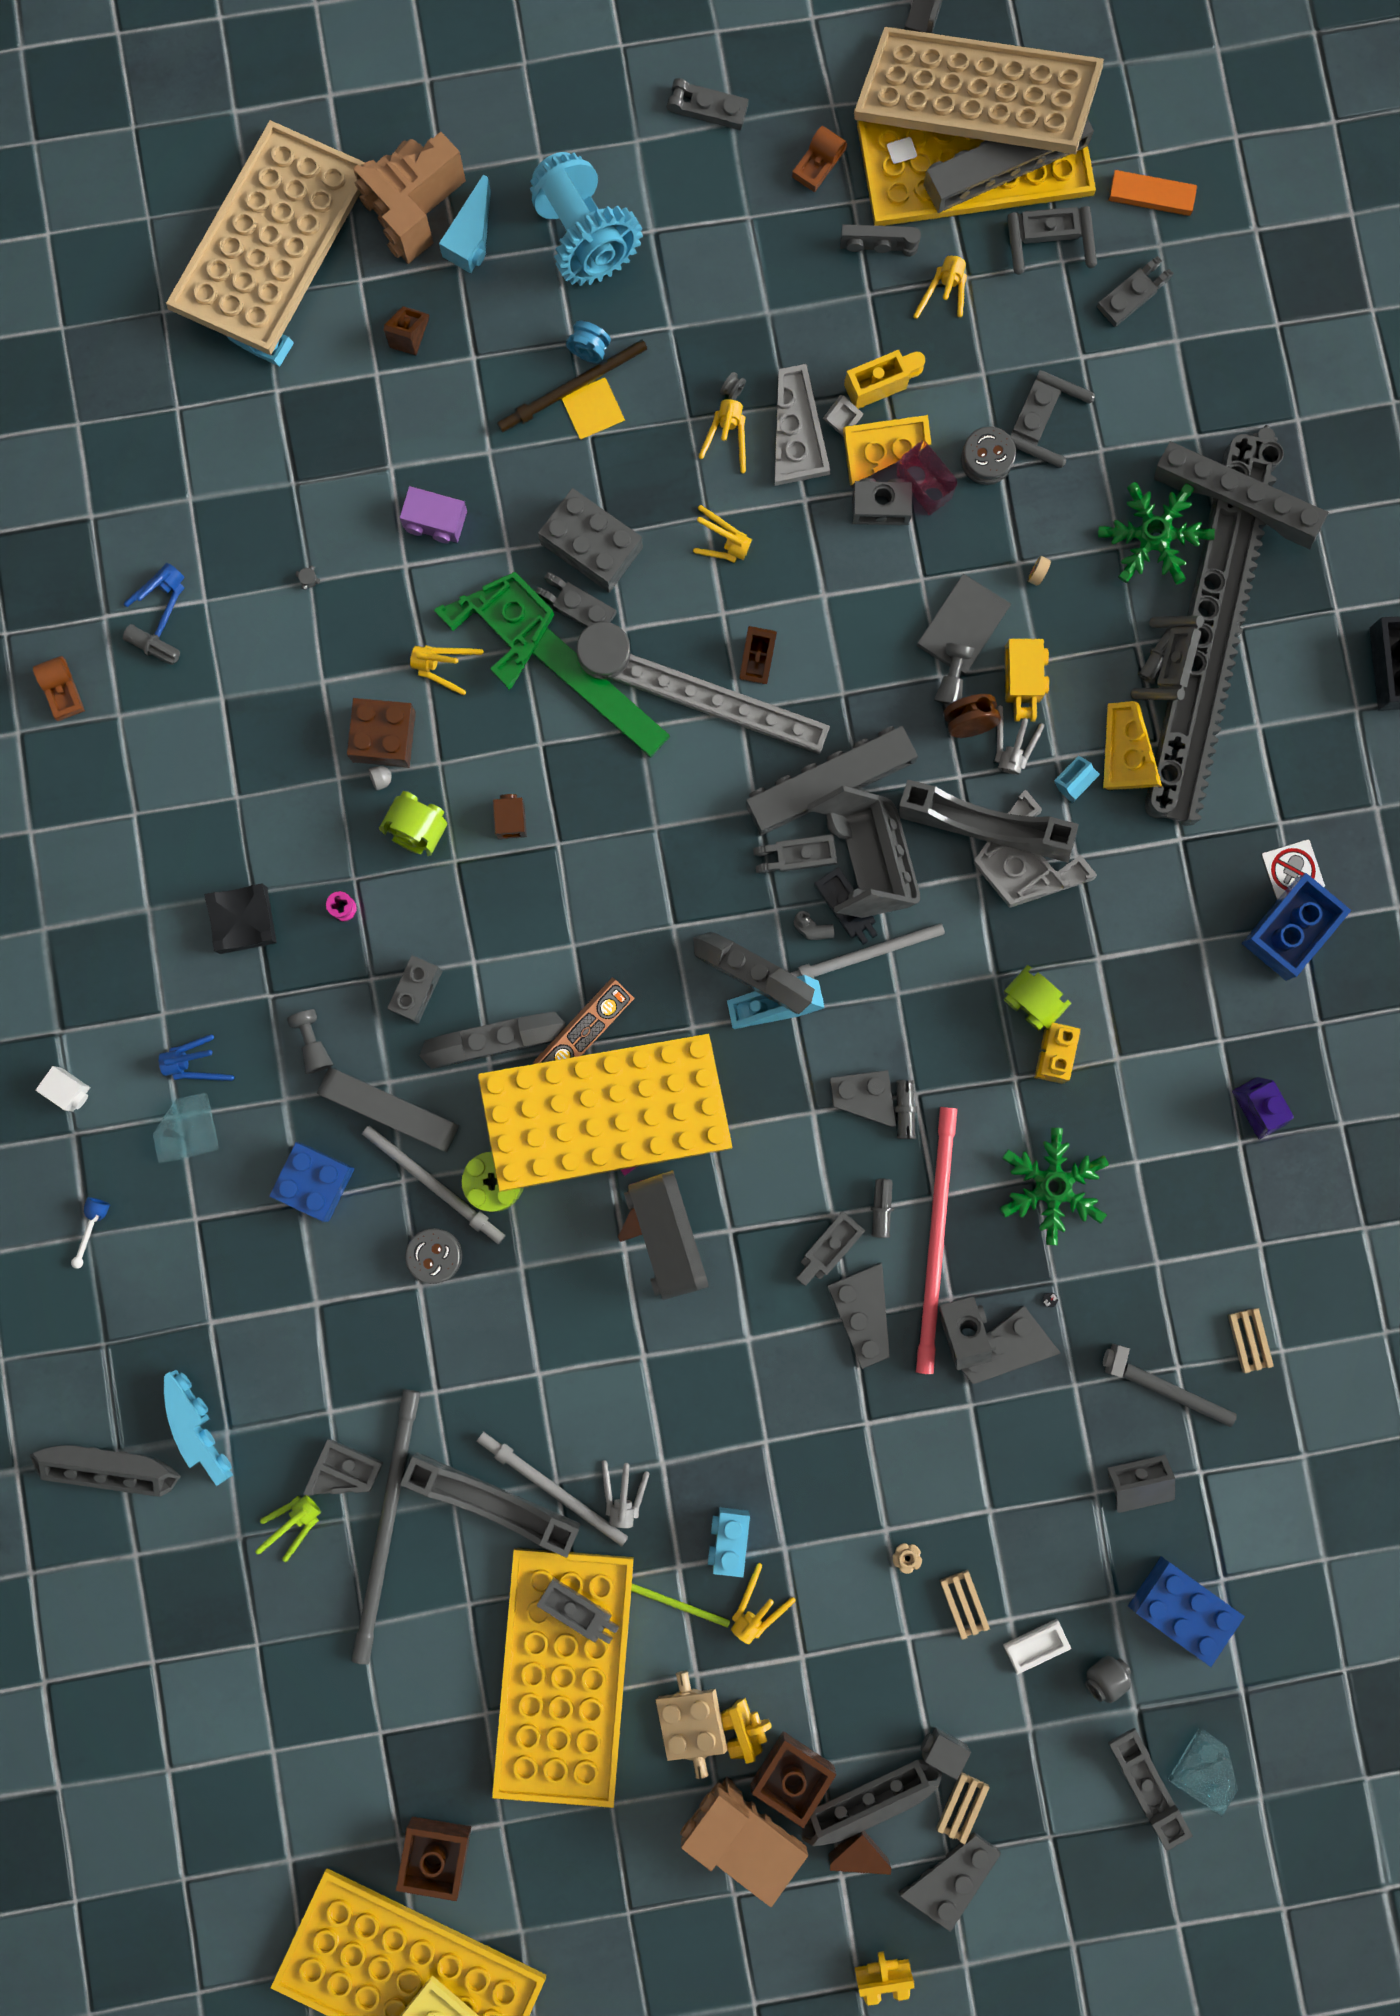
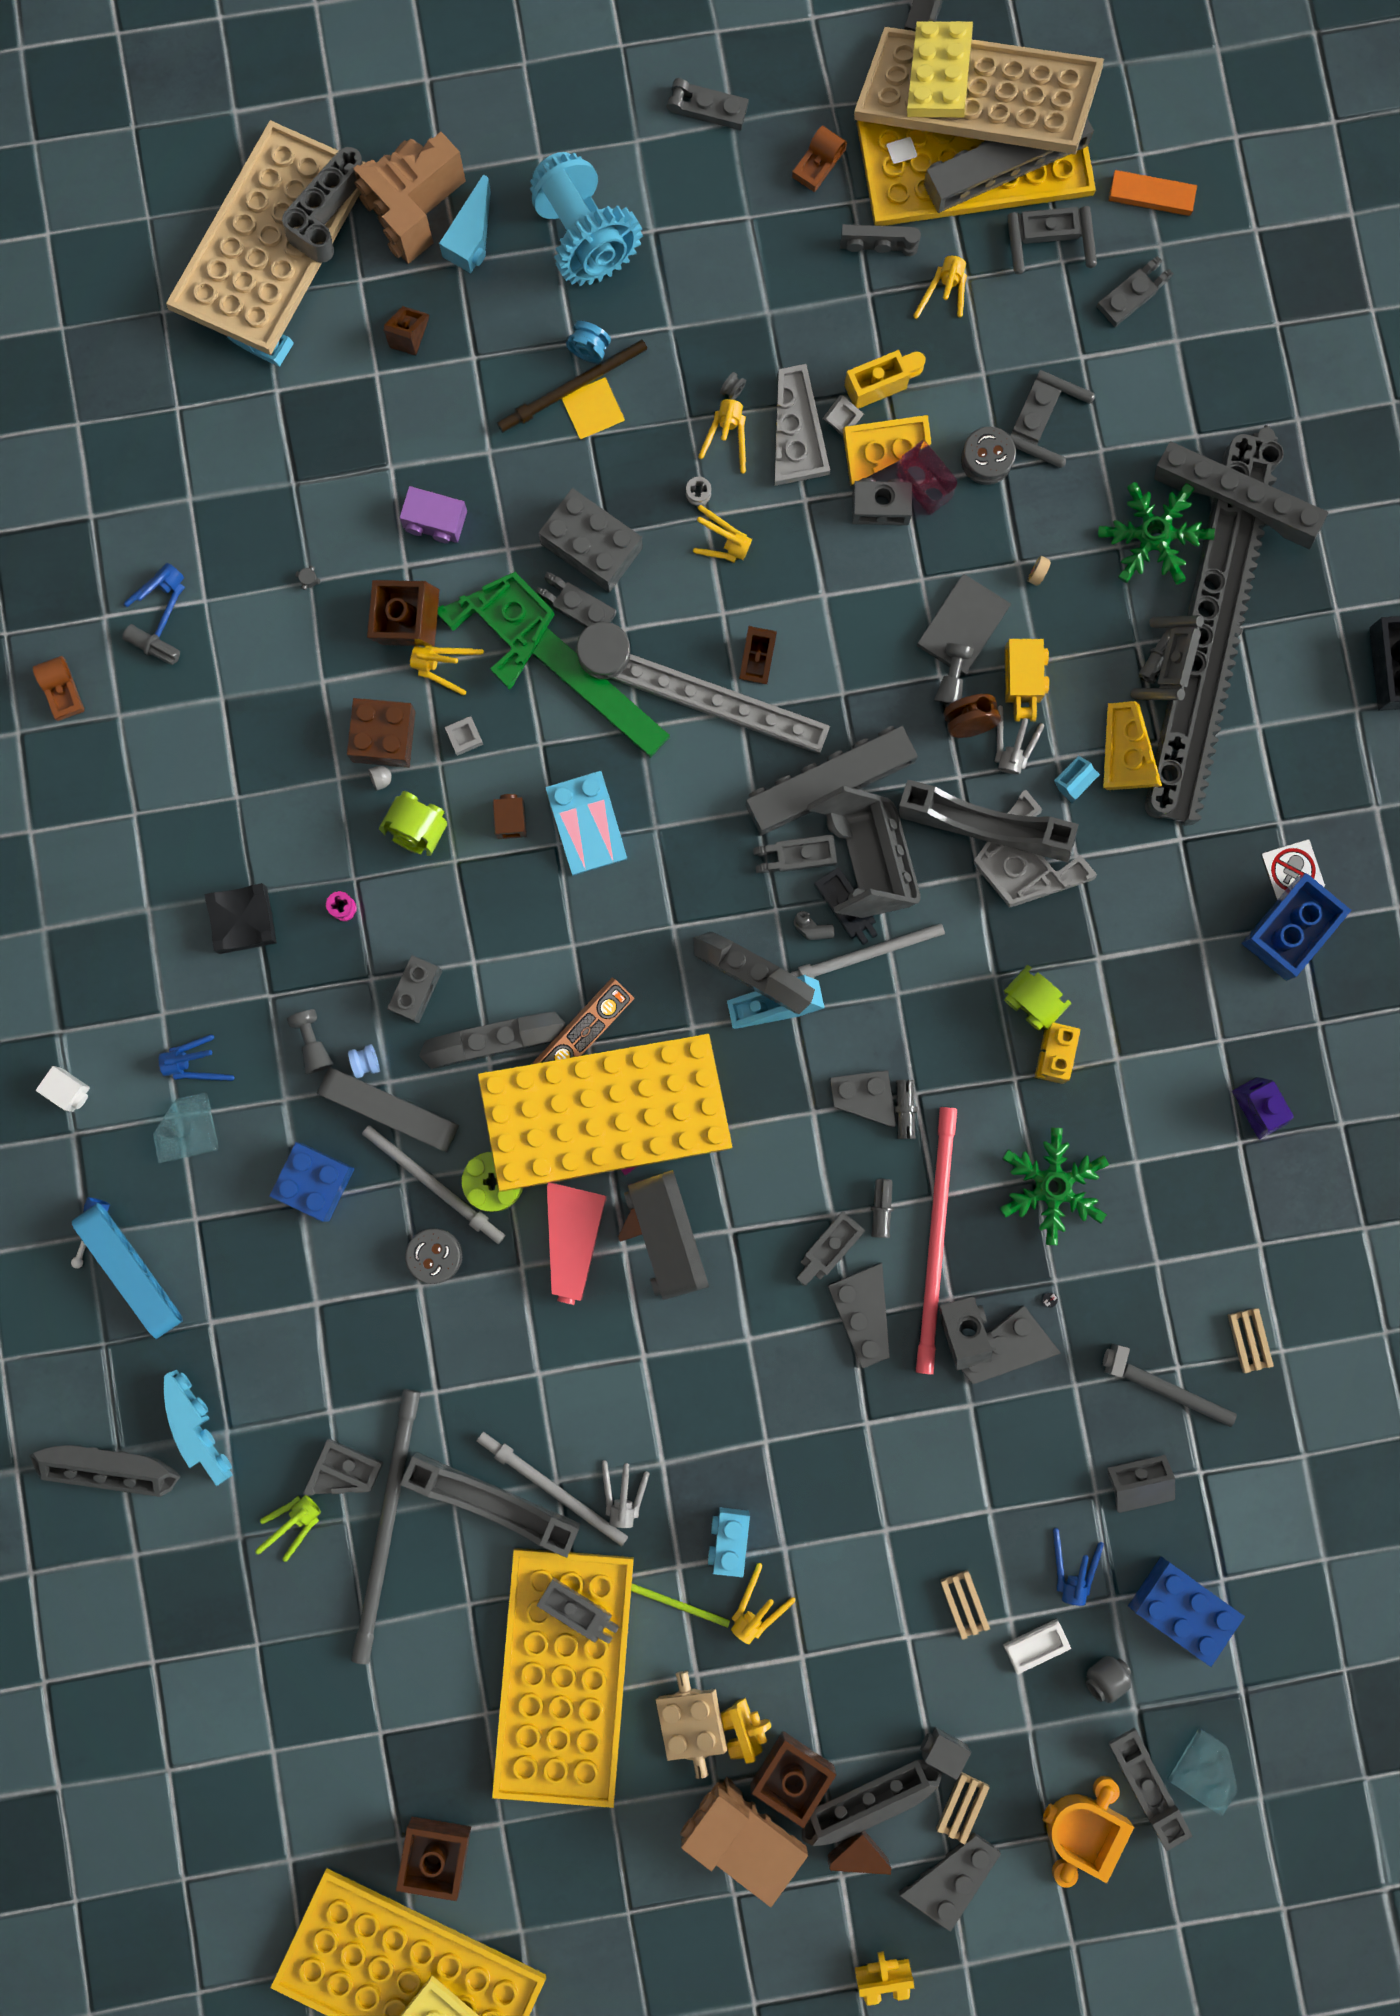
(127, 1271): none -> dark azure beam
(336, 173): none -> dark grey beam
(363, 1061): none -> light blue wheel
(403, 613): none -> reddish brown brick
(464, 735): none -> light grey plate
(573, 1232): none -> coral slope
(586, 823): none -> medium azure slope
(691, 486): none -> light grey bush
(907, 1550): tan plate -> none
(940, 69): none -> light yellow plate
(1076, 1587): none -> blue plant
(1087, 1833): none -> light orange piece

